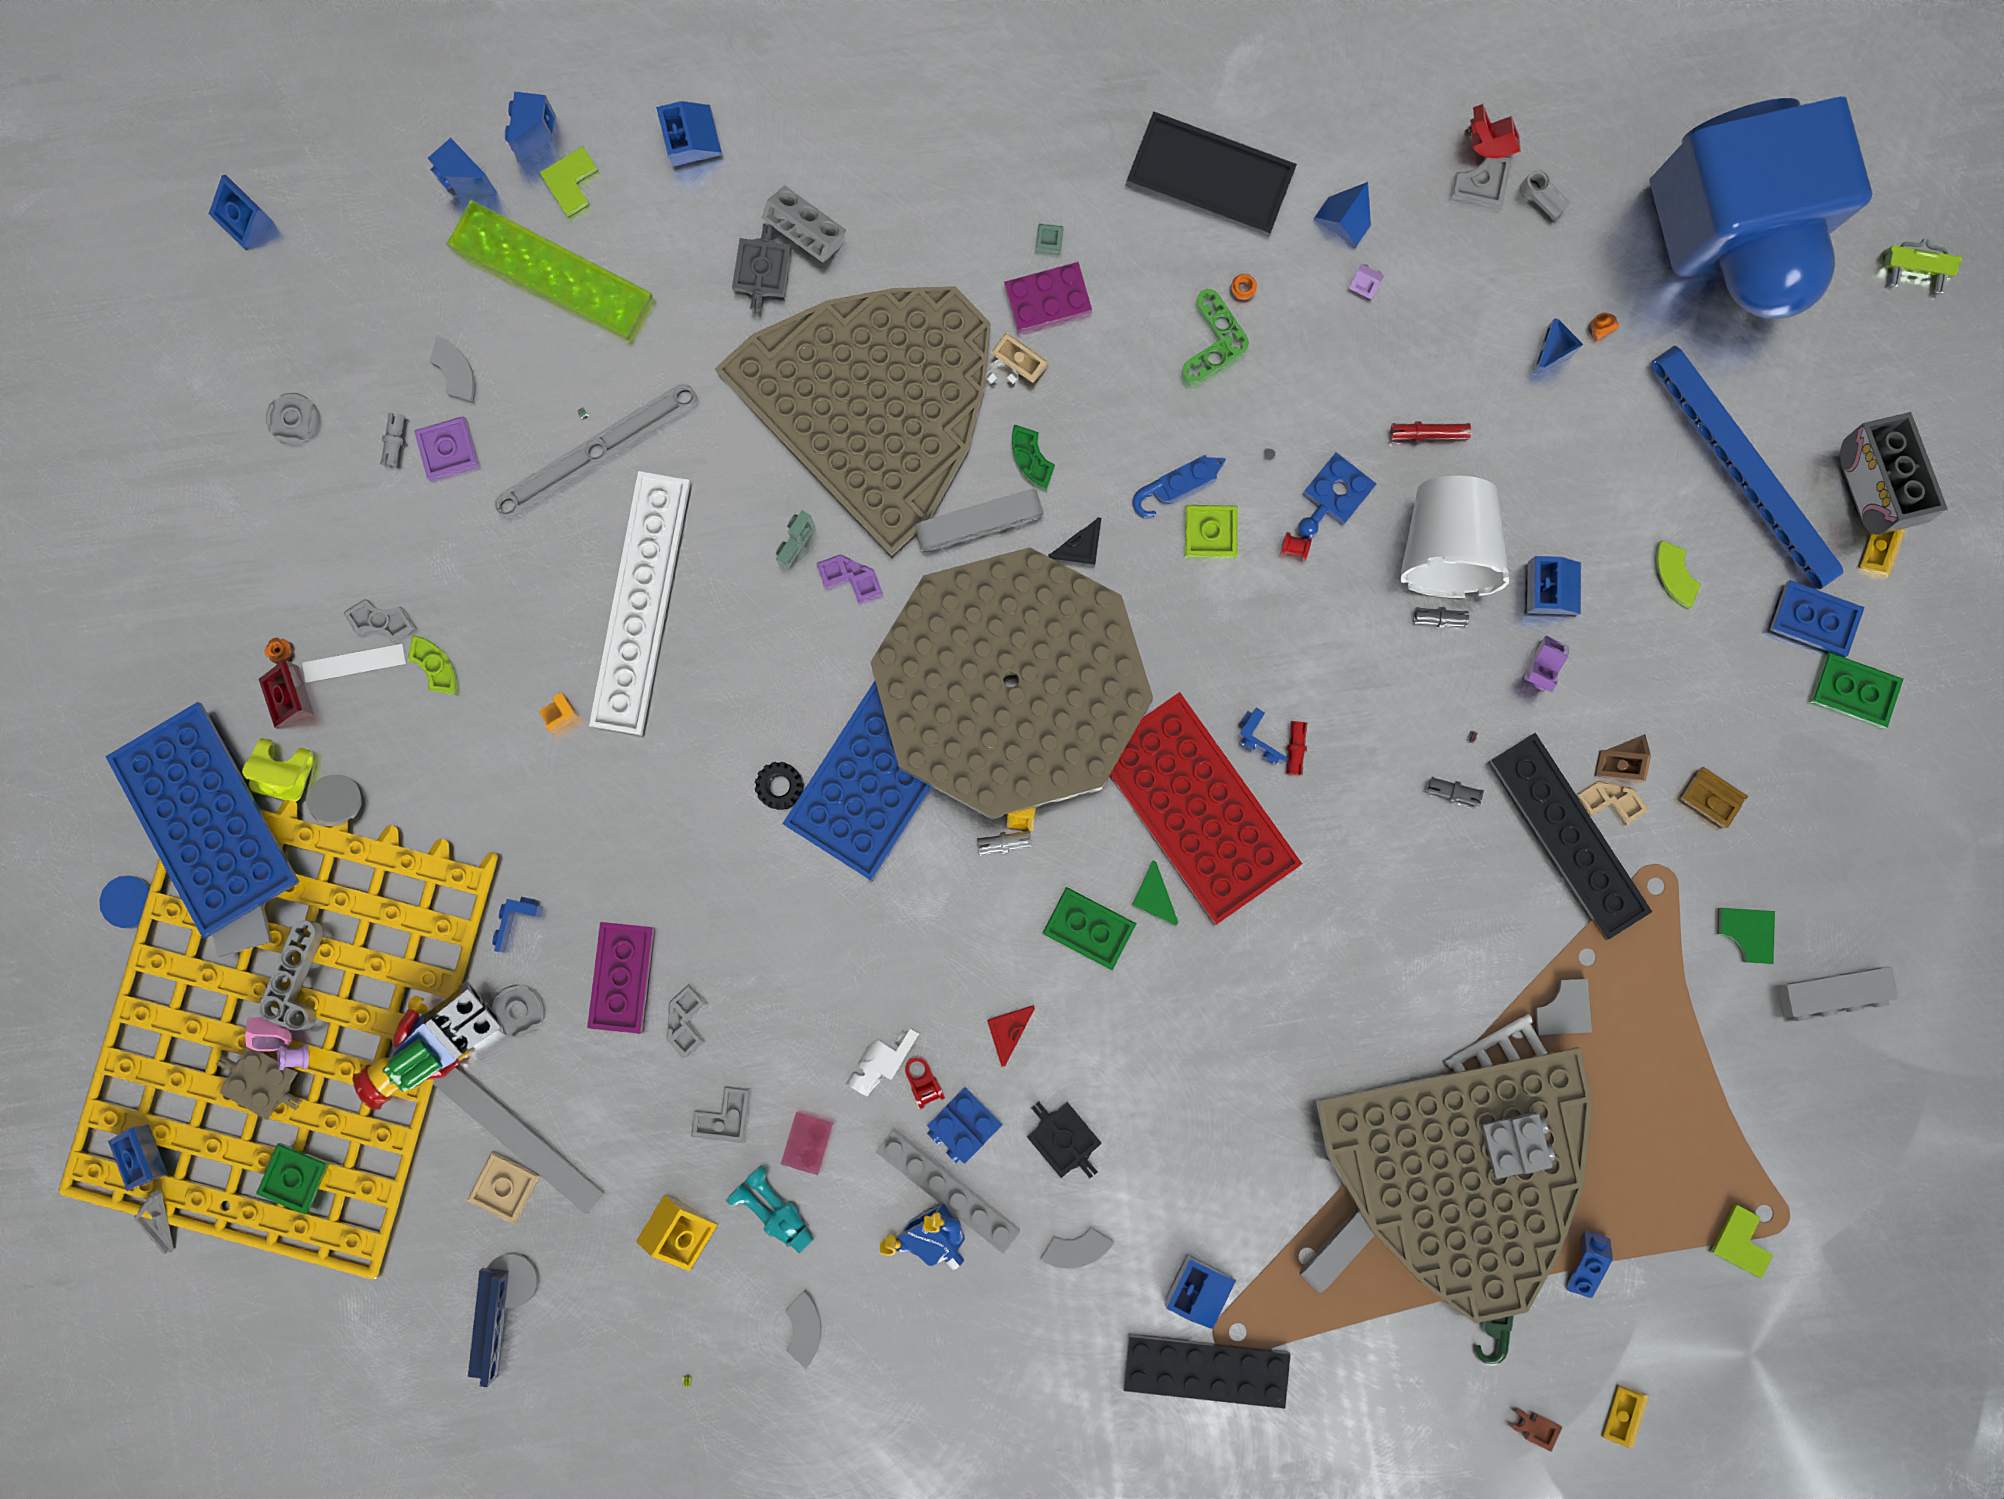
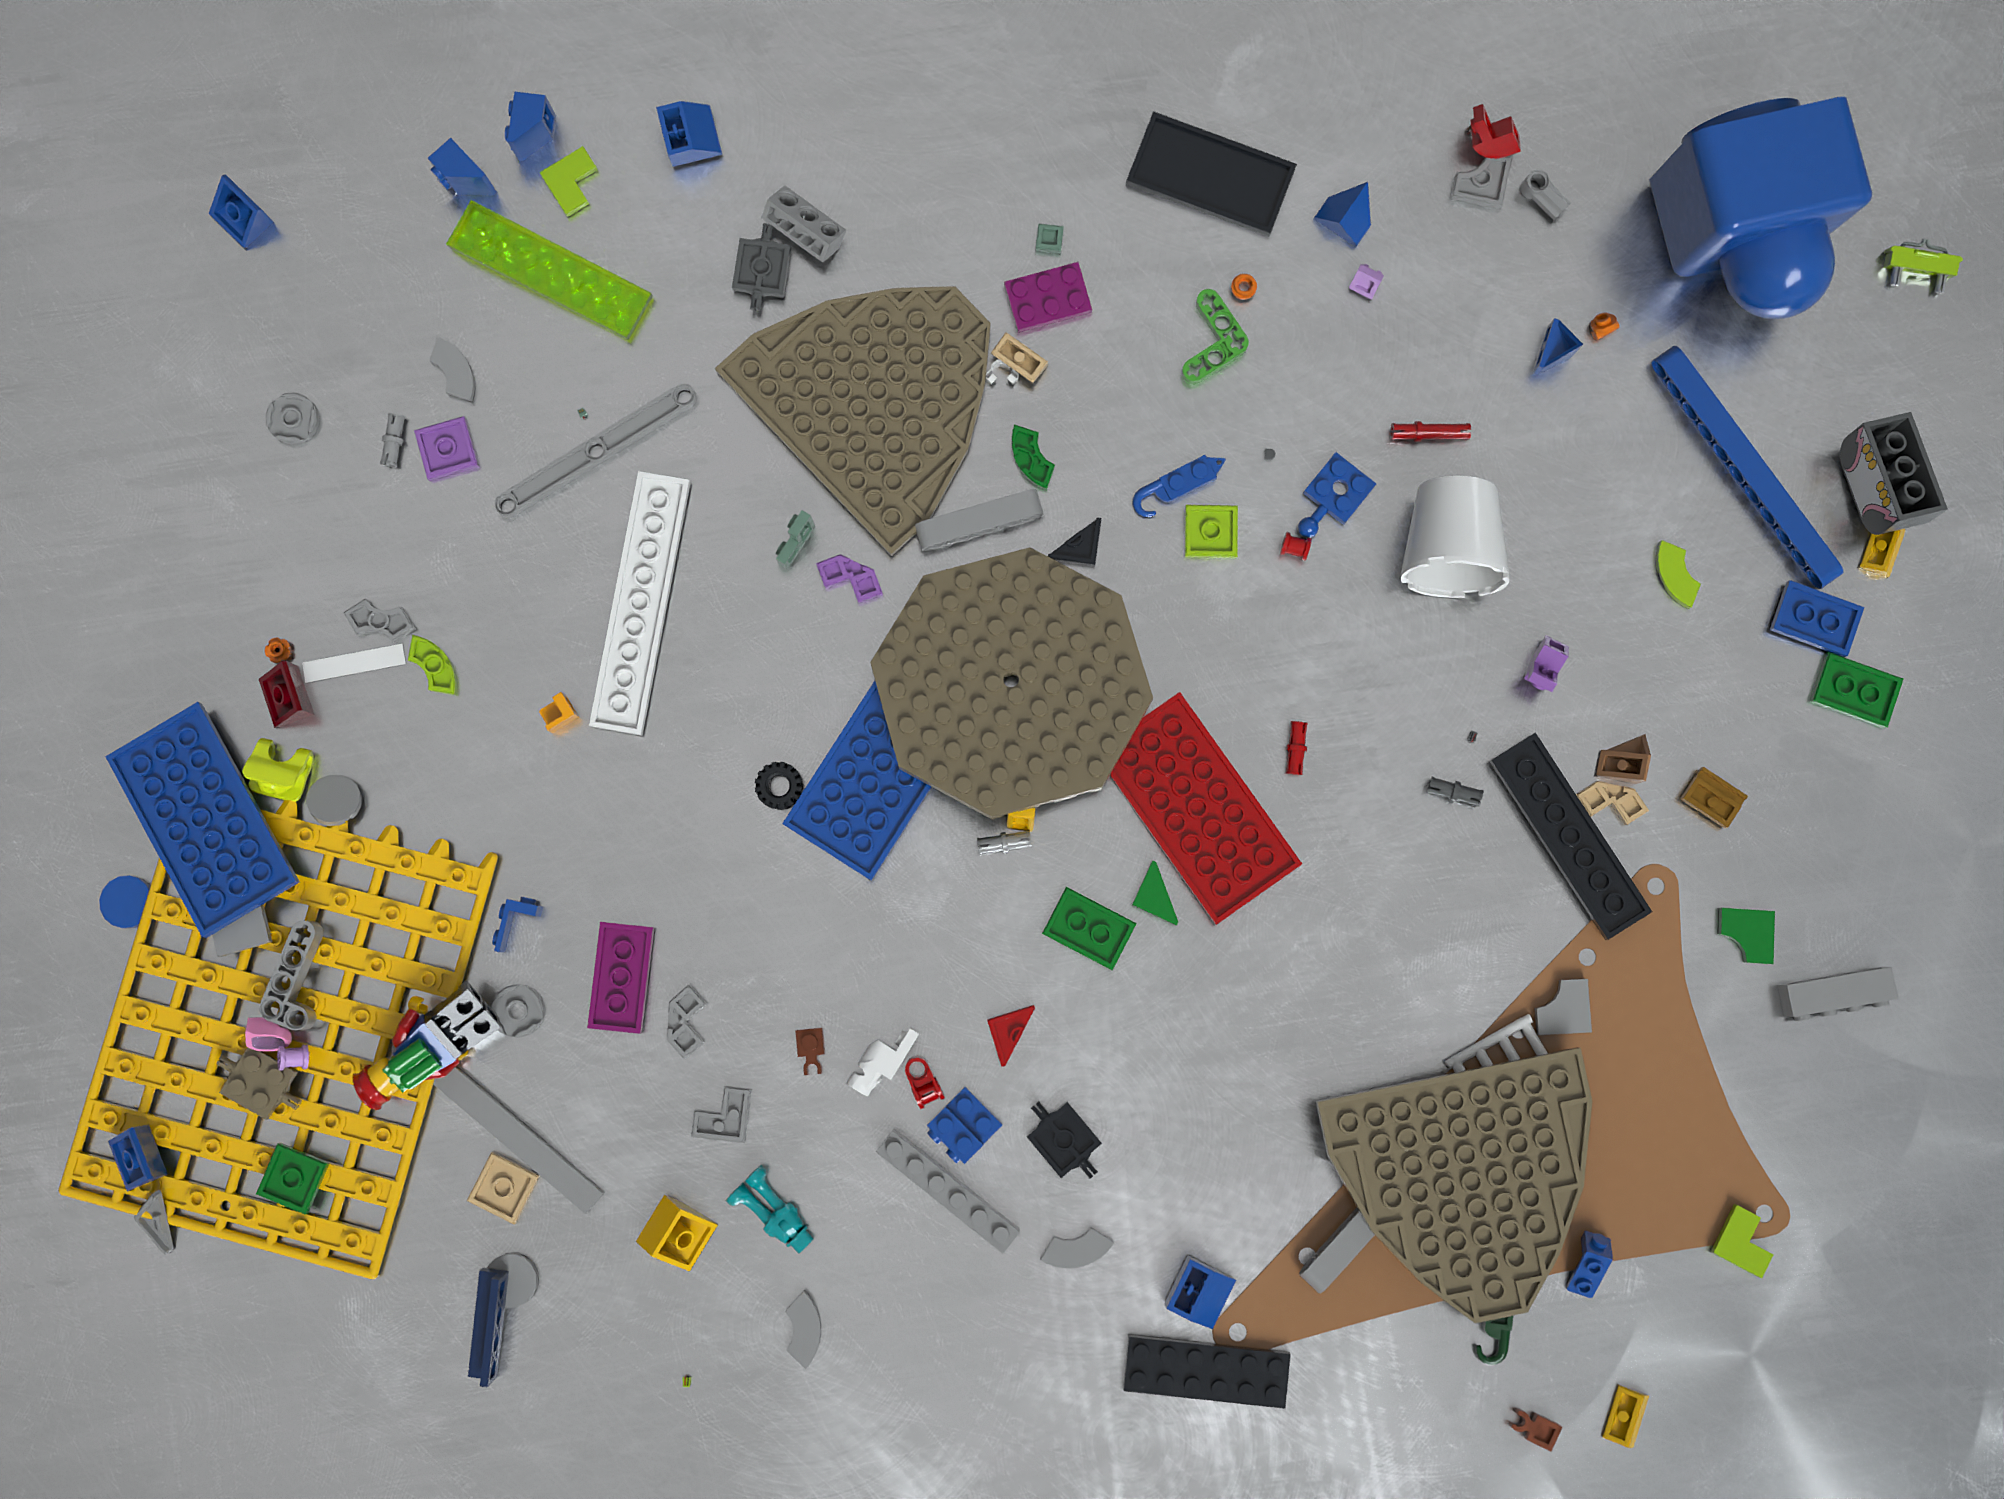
(807, 1143): clear pink plate -> none
(810, 1044): none -> copper plate
(931, 1237): blue torso -> none
(1249, 723): blue bracket -> none
(1441, 617): dark grey pin -> none
(1518, 1145): light grey plate -> none
(1554, 586): blue slope -> none

